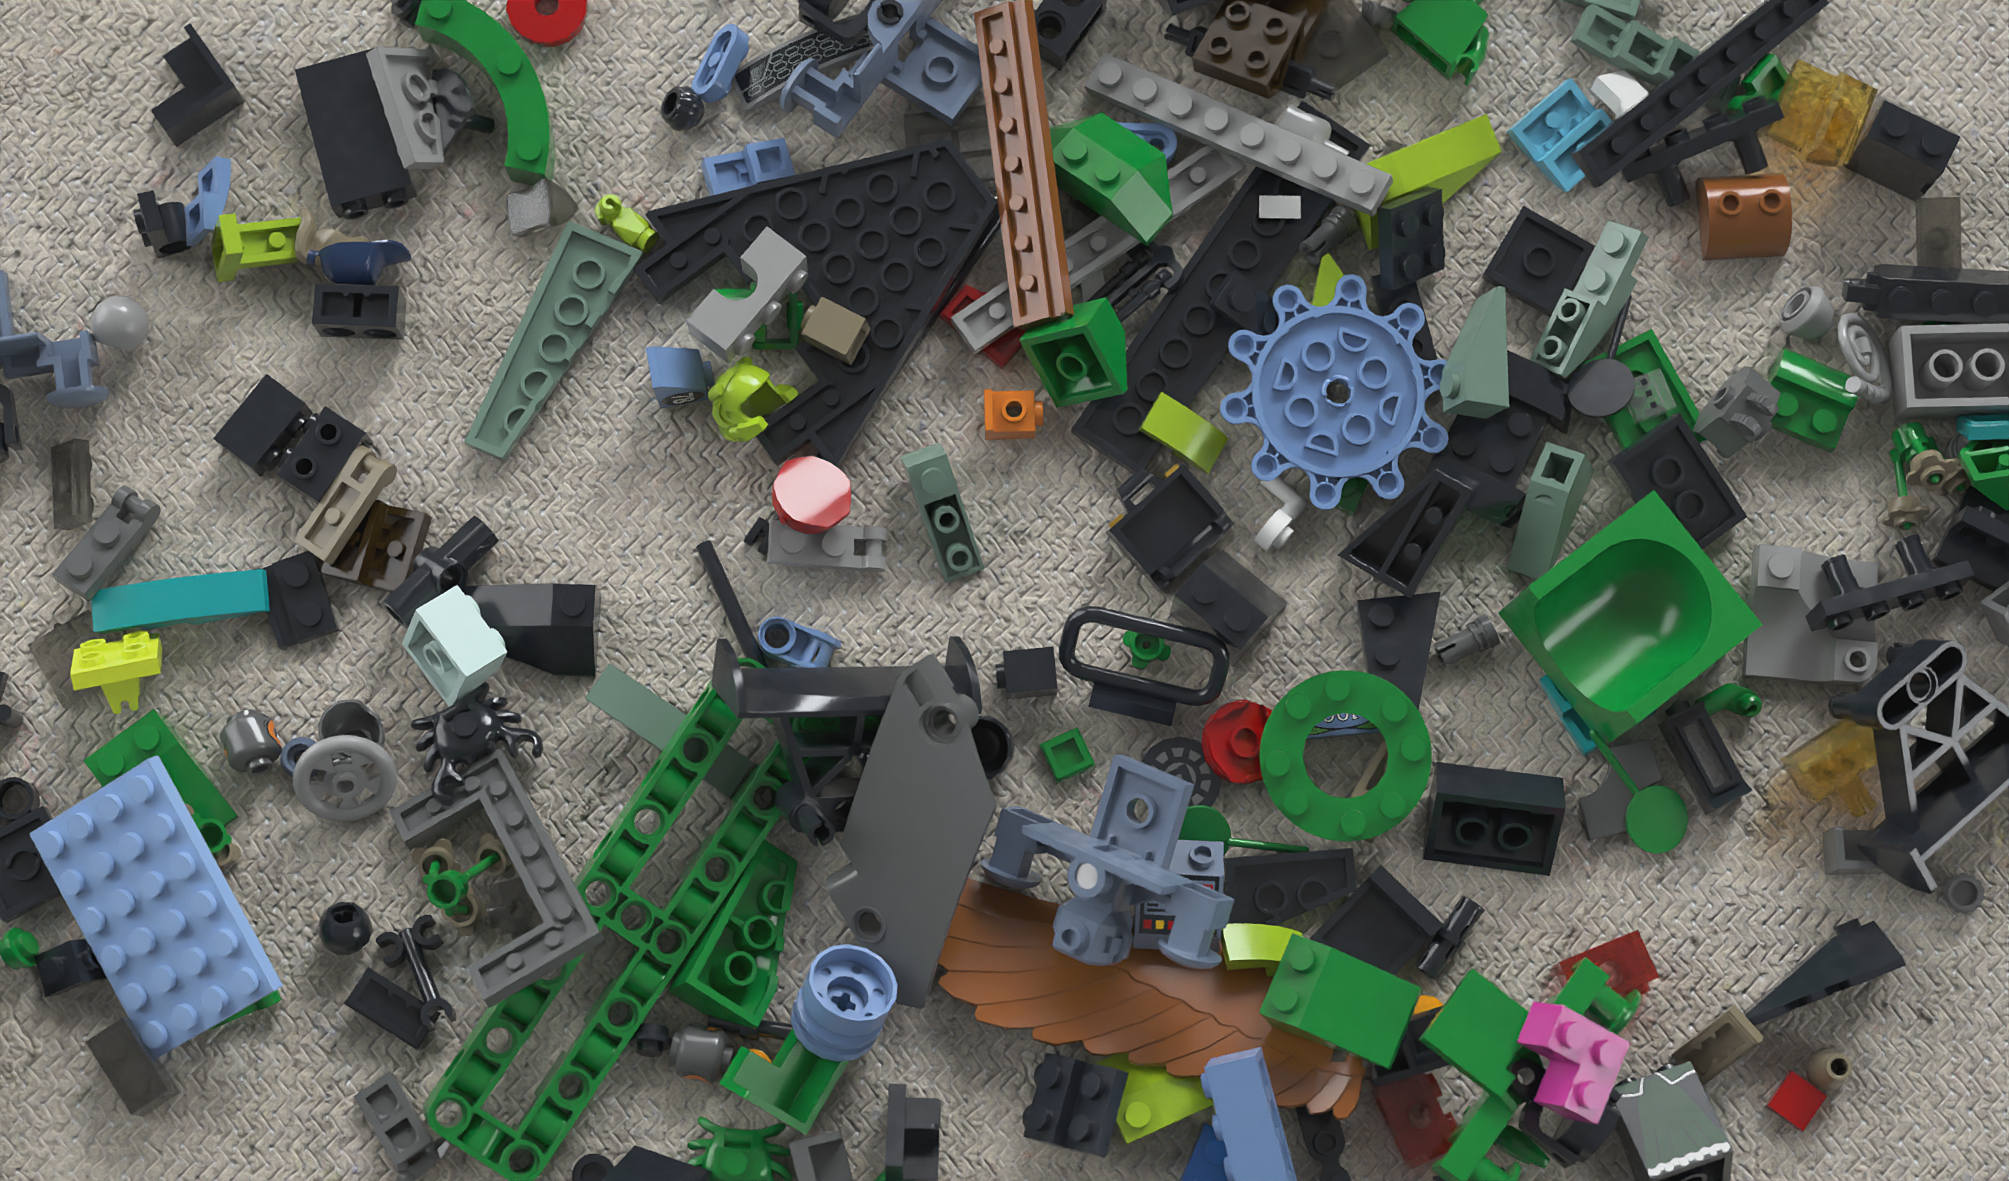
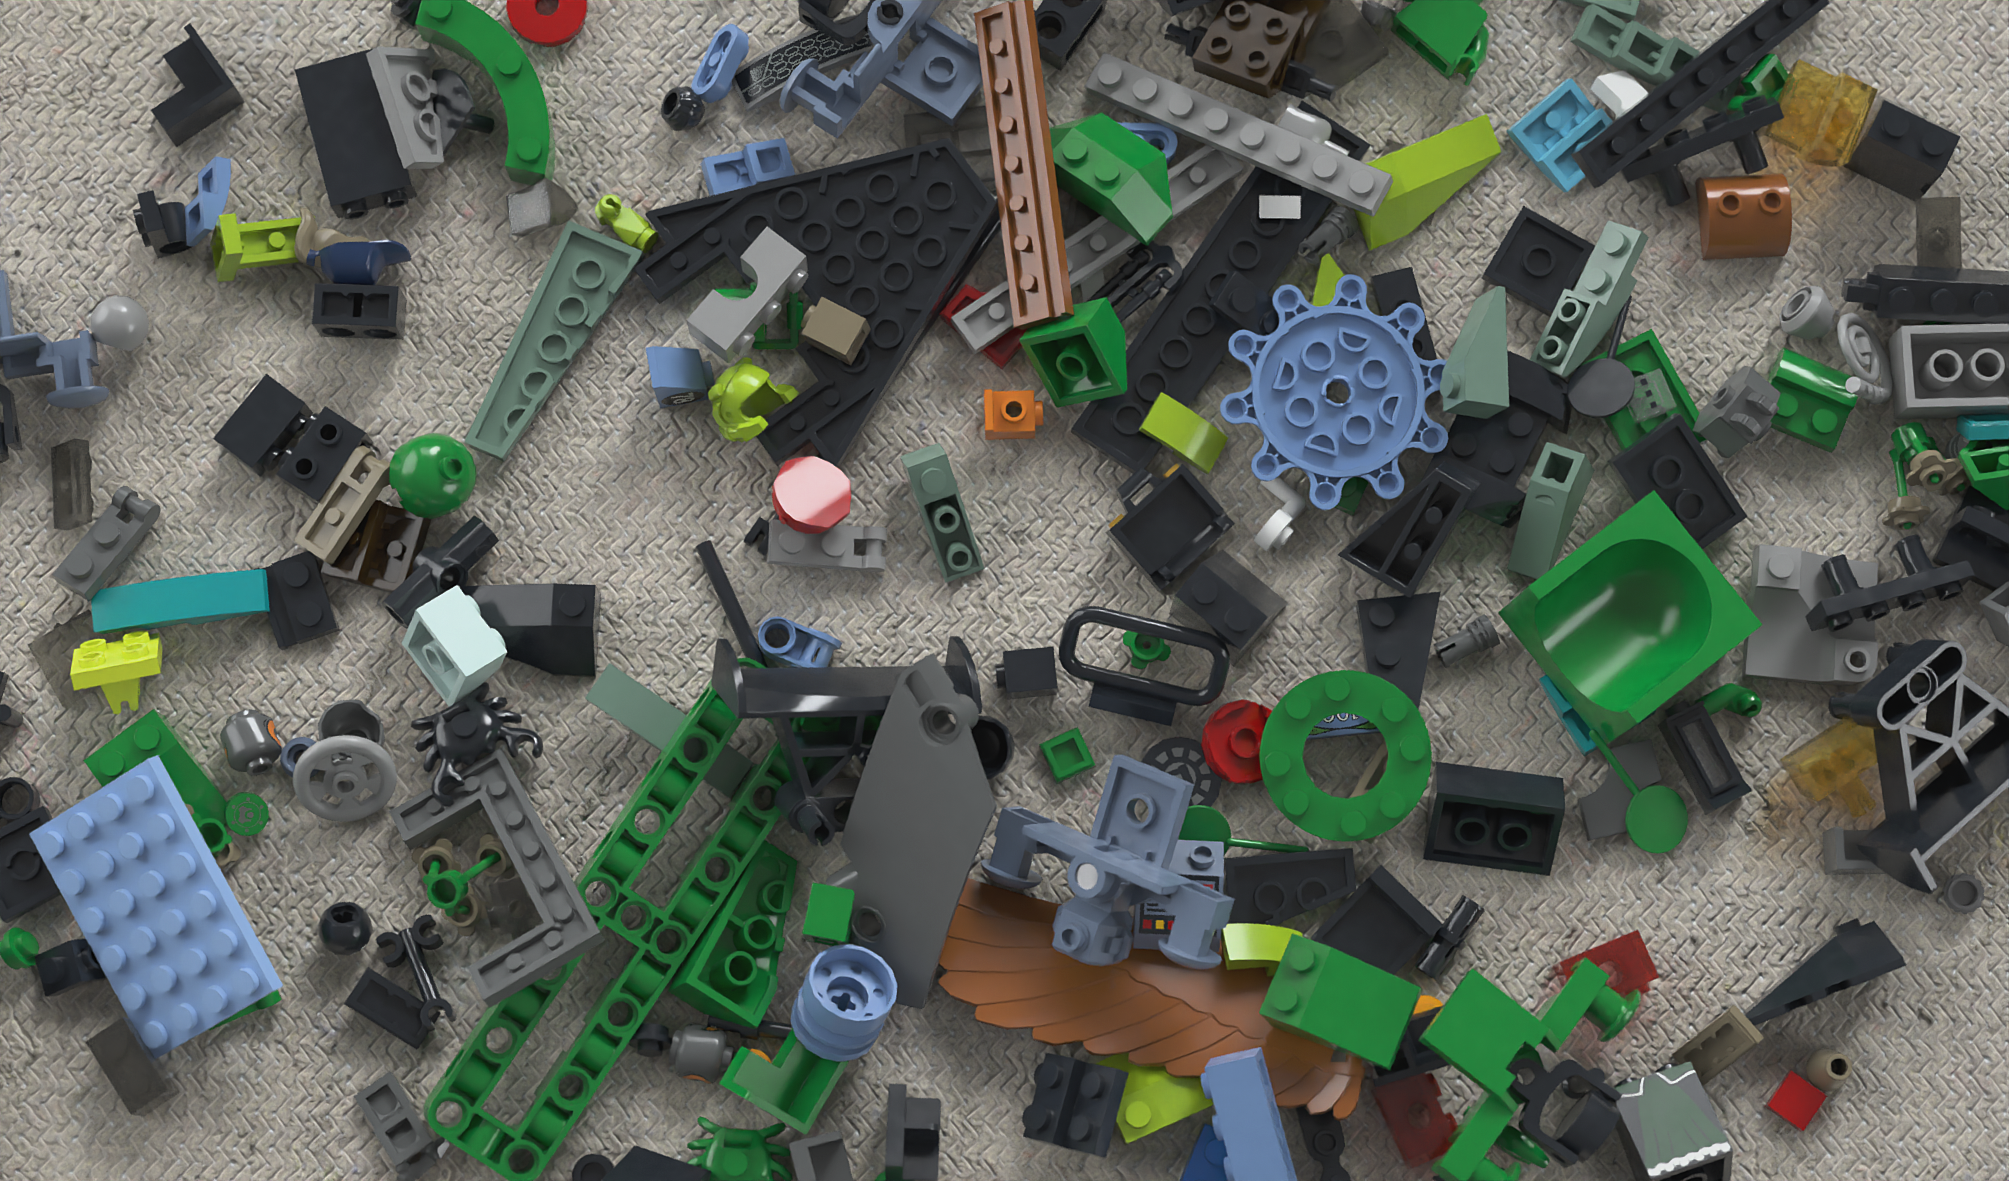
(246, 813): none -> green tile
(432, 475): none -> green cylinder
(828, 915): none -> green panel
(1411, 238): black plate -> none
(1581, 1060): dark pink brick -> none

